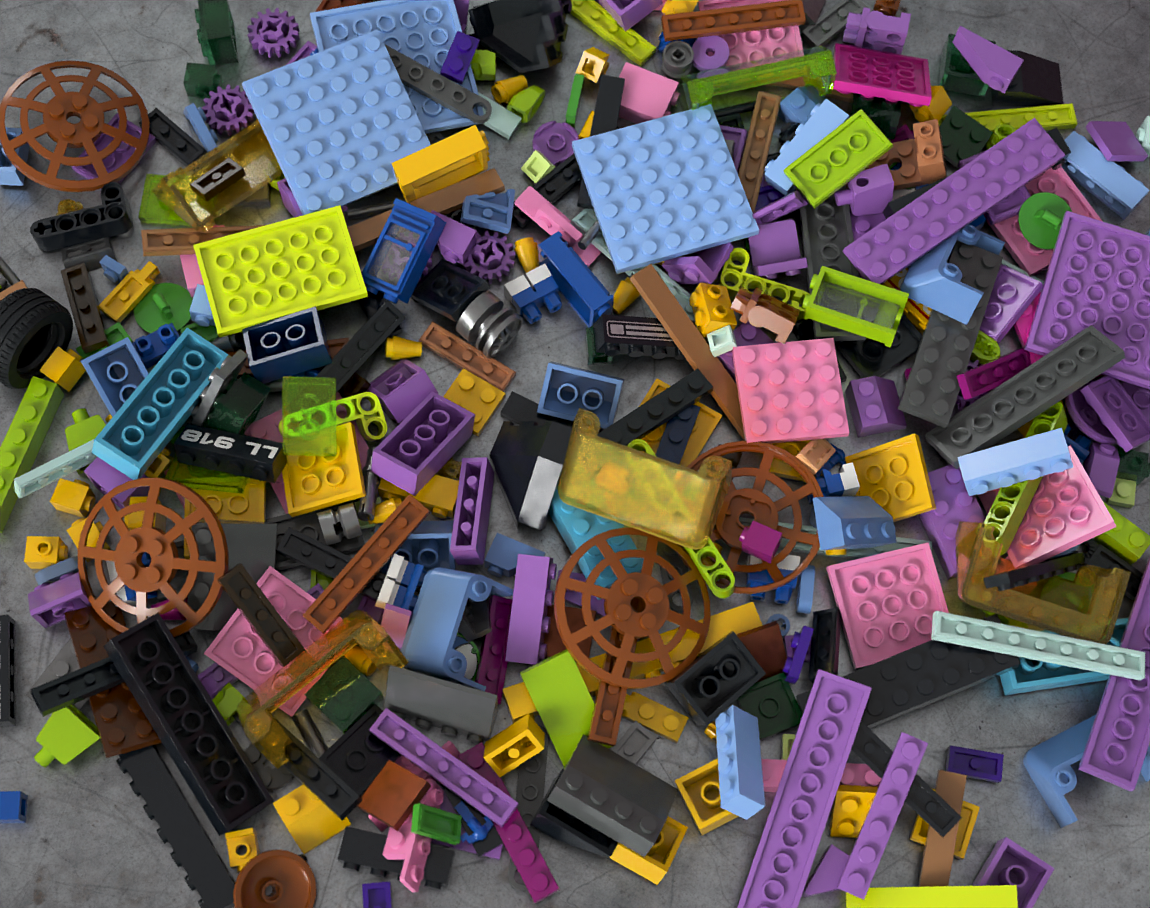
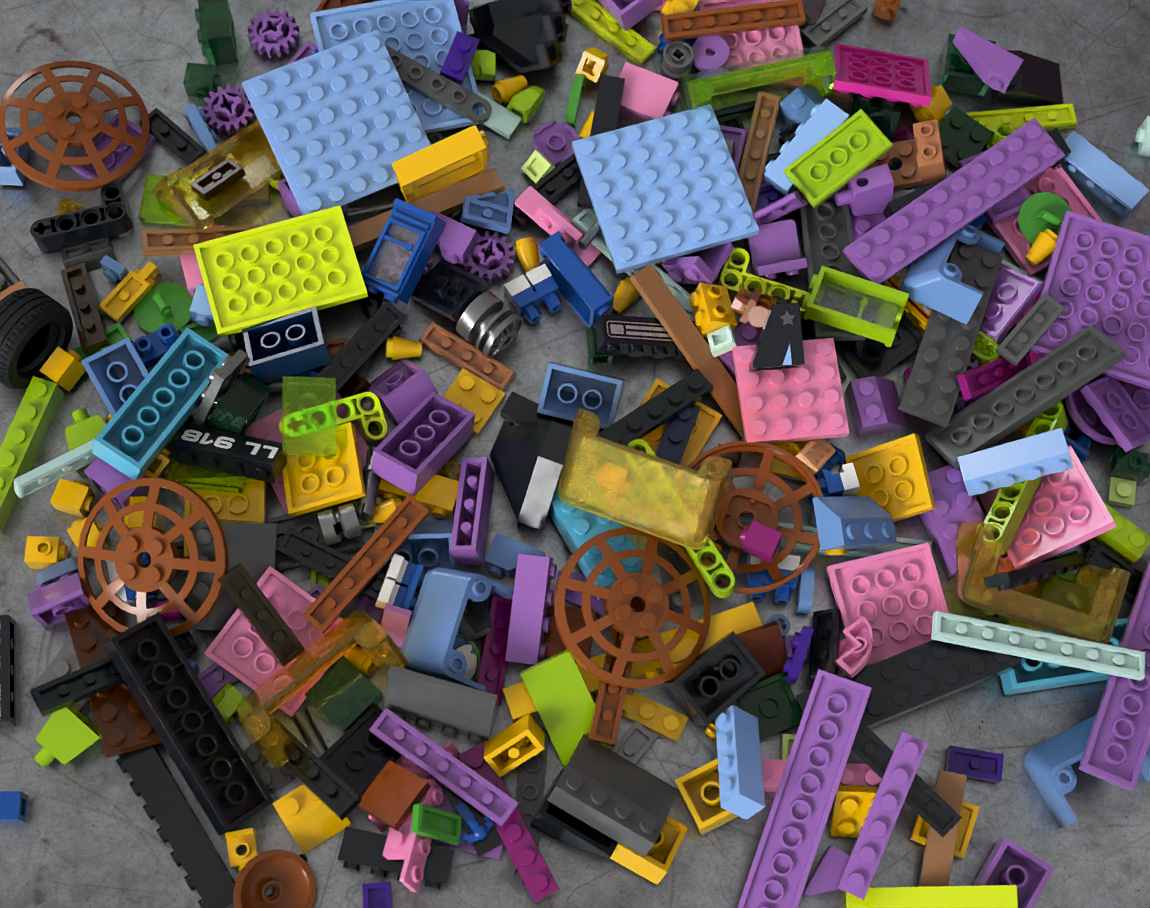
(780, 339): none -> black slope
(855, 648): none -> bright pink brick
(877, 31): medium lavender hips -> none
(1030, 329): none -> dark grey plate
(1042, 247): none -> yellow cone
(1102, 467): medium lavender slope -> none
(1116, 141): medium lavender tile -> none

